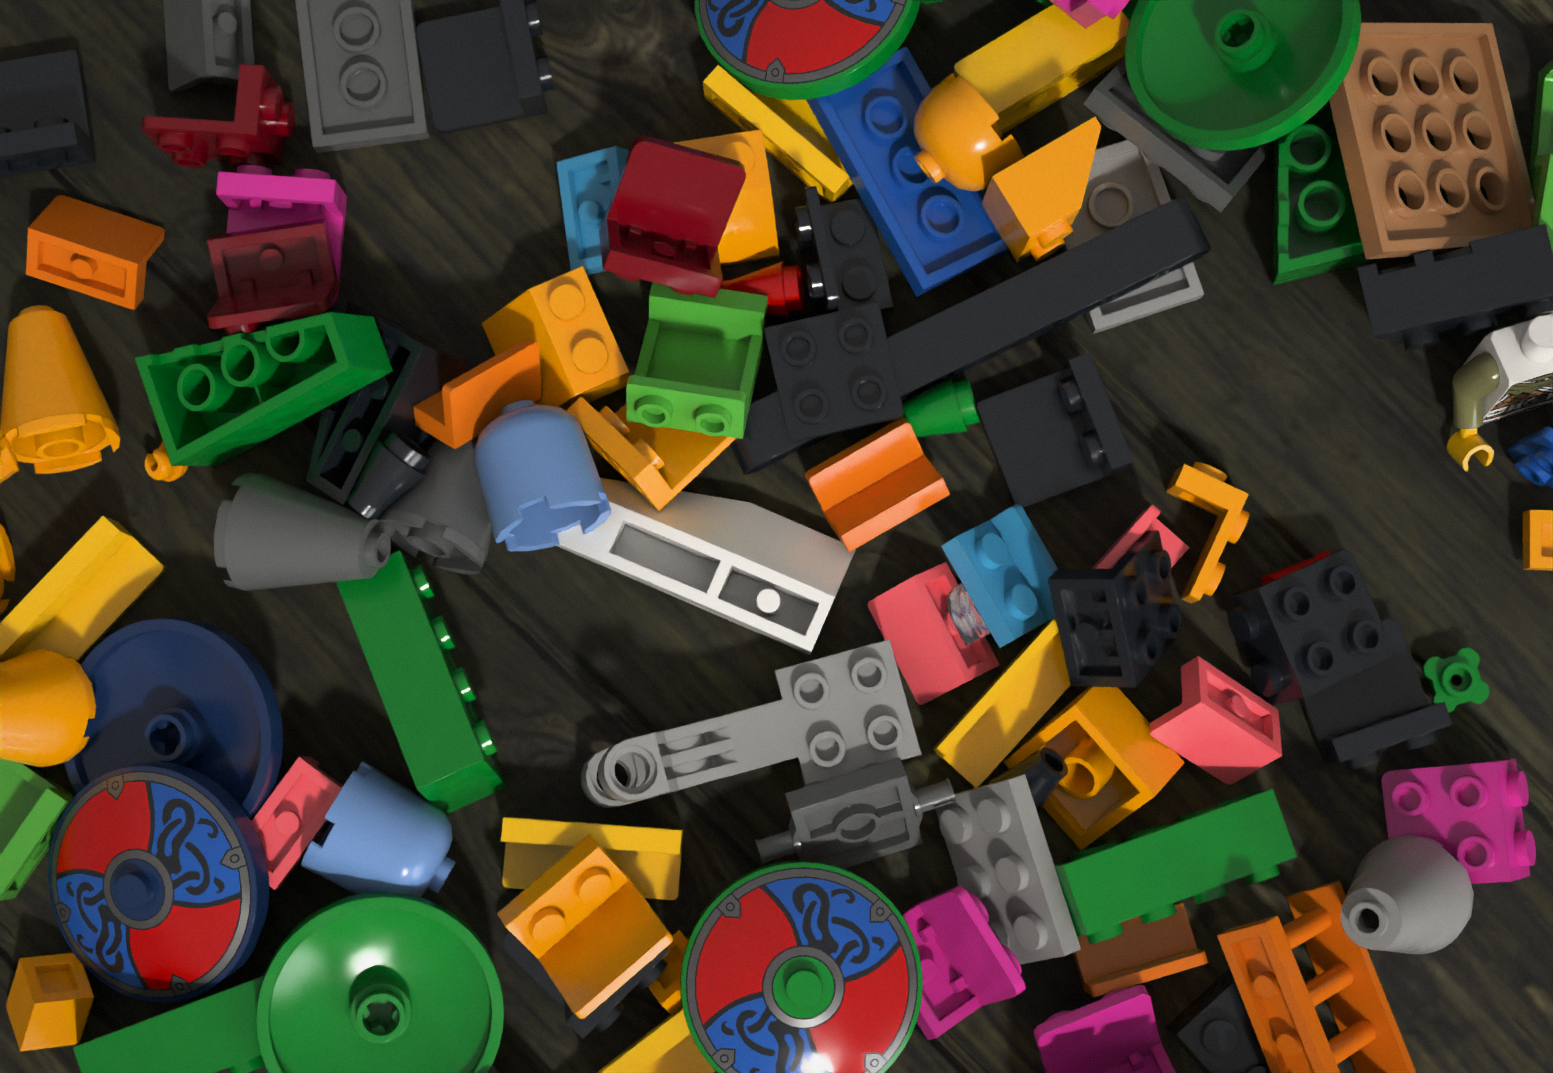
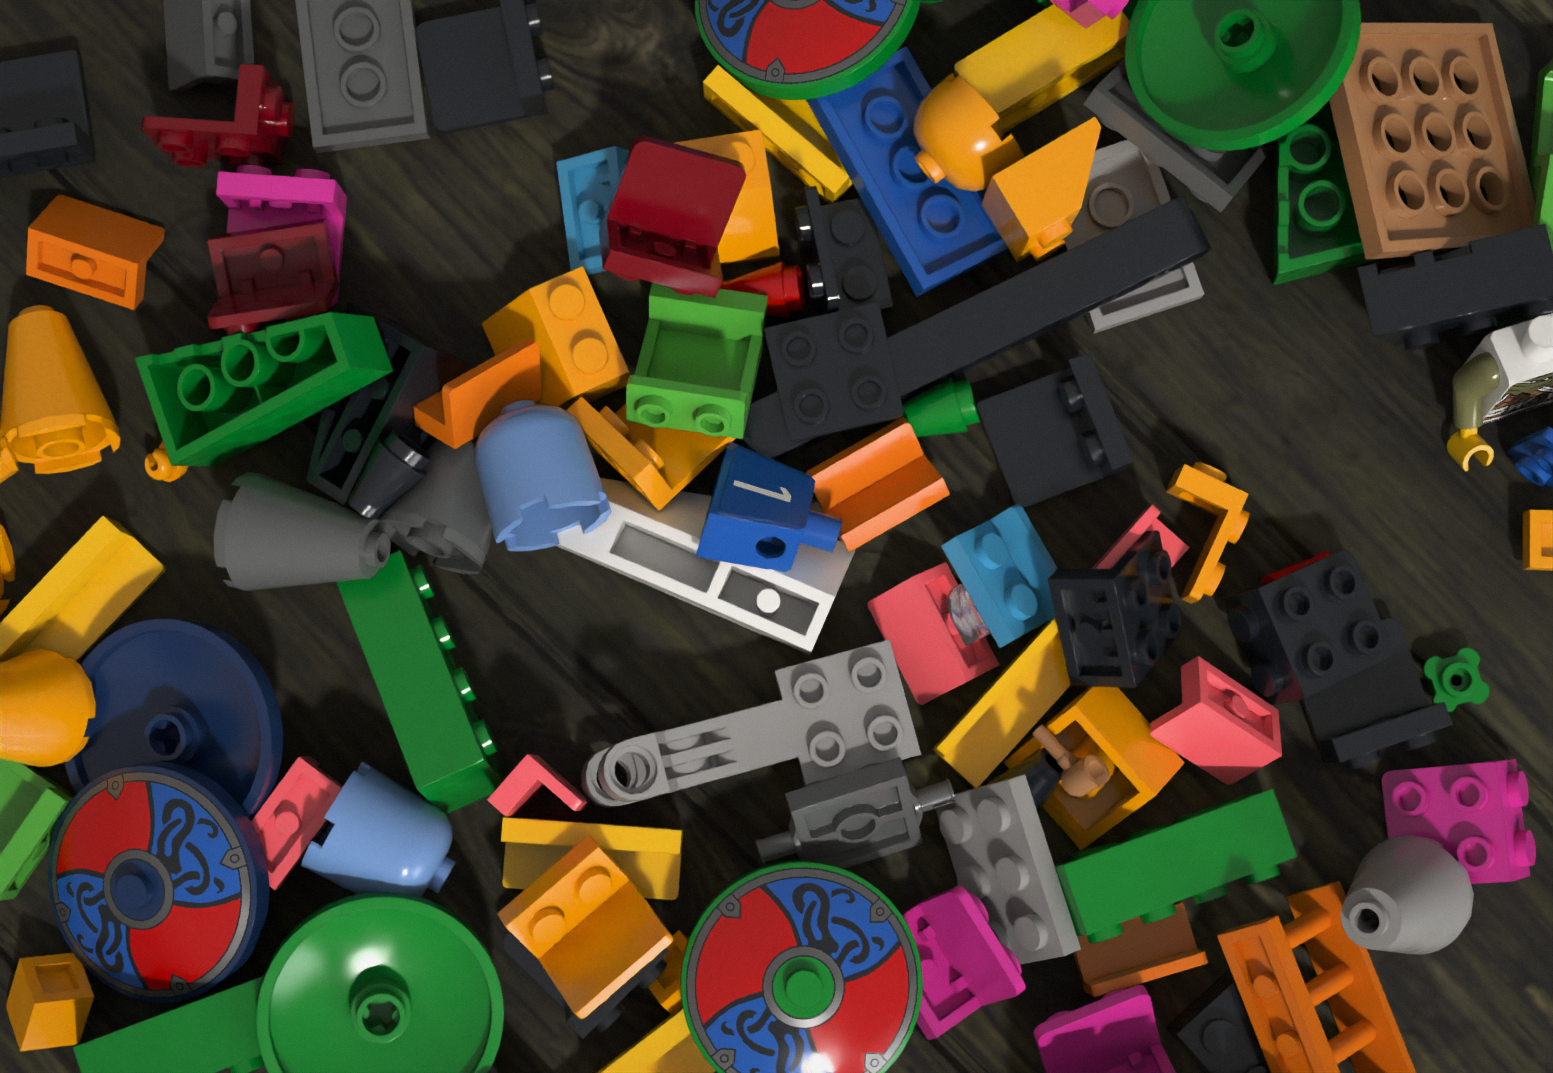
(527, 781): none -> coral panel
(762, 513): none -> blue torso
(1078, 776): none -> medium nougat hand

